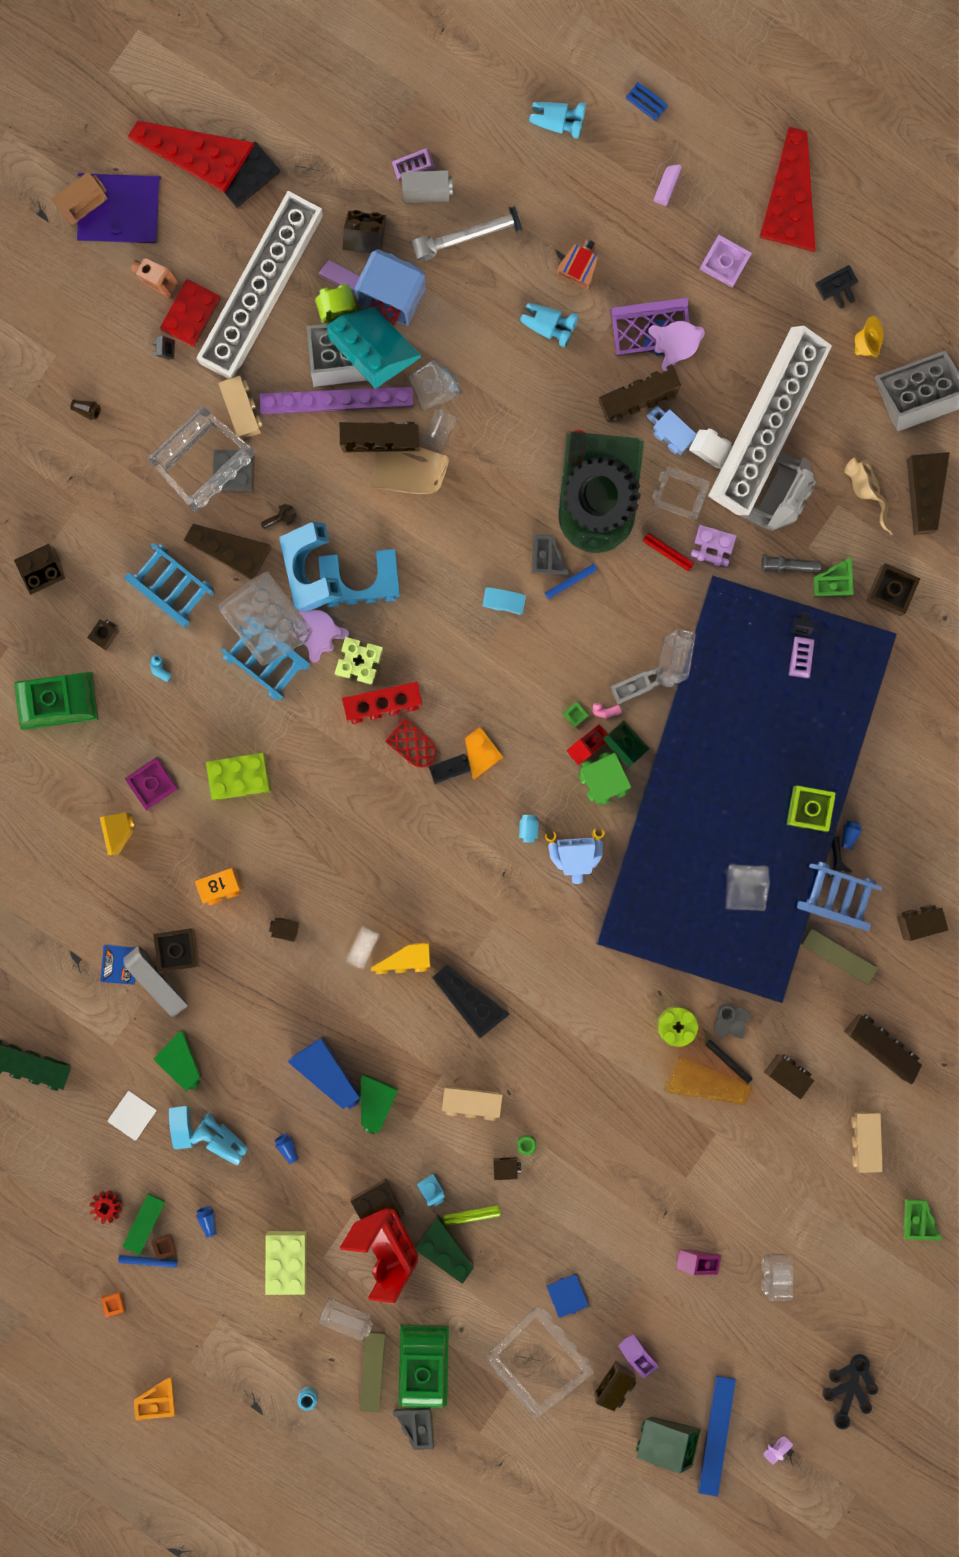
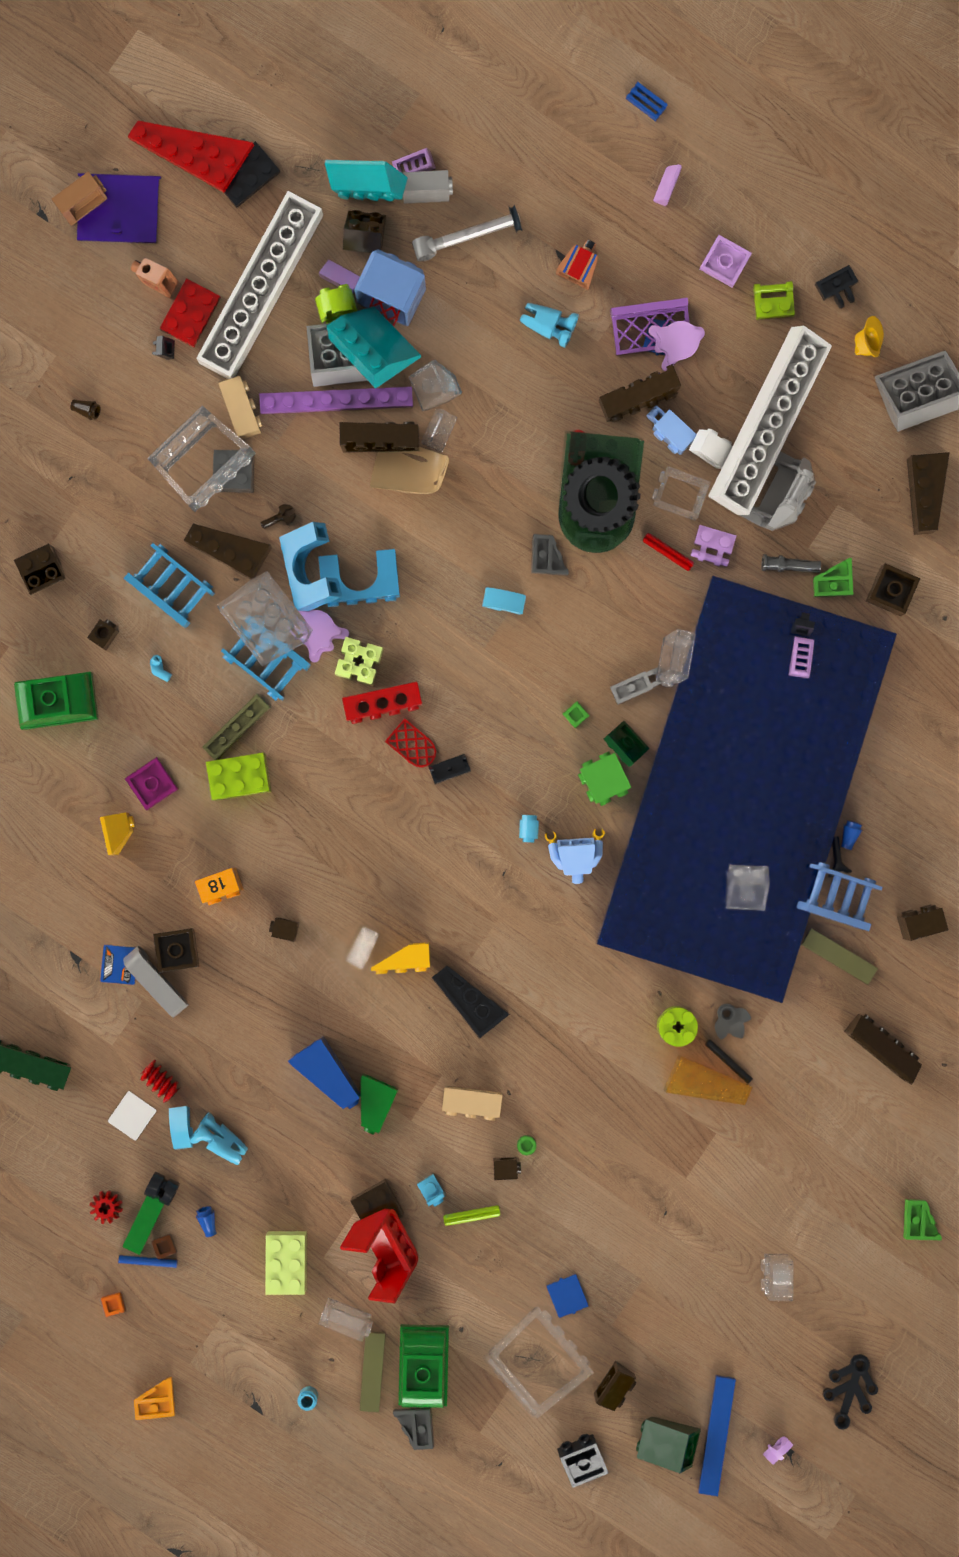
(155, 1186): none -> black wheel
(159, 1081): none -> red piece
(180, 1062): green slope -> none
(236, 727): none -> olive tile
(286, 1147): blue cone -> none
(365, 180): none -> teal slope
(444, 1251): dark green wedge -> none
(481, 752): light orange wing -> none
(556, 115): medium azure piece -> none
(570, 581): blue bar -> none
(582, 1460): none -> black plate
(587, 744): red slope -> none
(599, 711): bright pink arm -> none
(638, 1356): medium lavender slope -> none
(698, 1262): magenta slope -> none
(774, 307): none -> lime plate
(790, 204): red wing -> none
(790, 1077): dark brown brick -> none
(811, 808): lime brick -> none
(867, 486): tan animal -> none
(867, 1141): tan brick -> none

